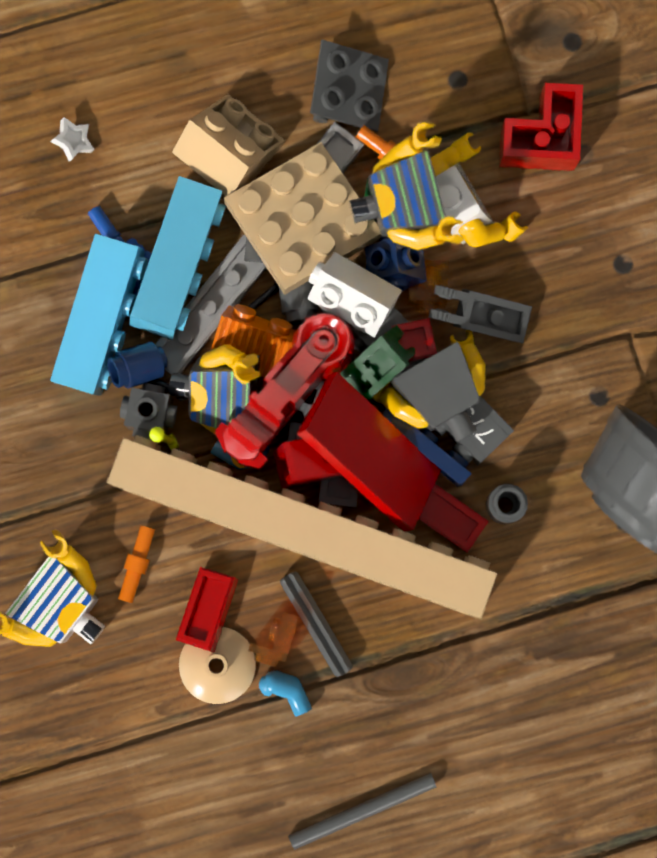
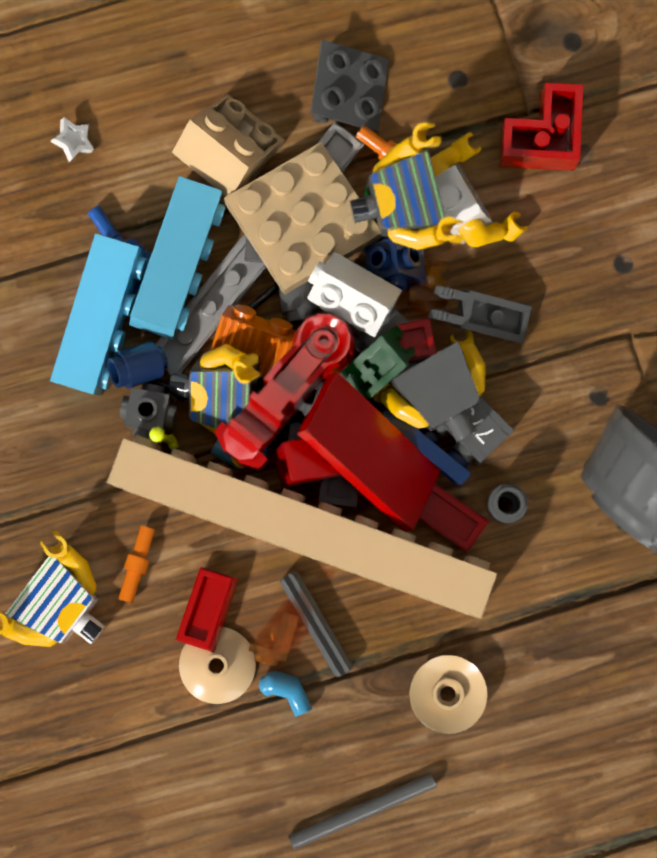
(467, 703): none -> tan dish

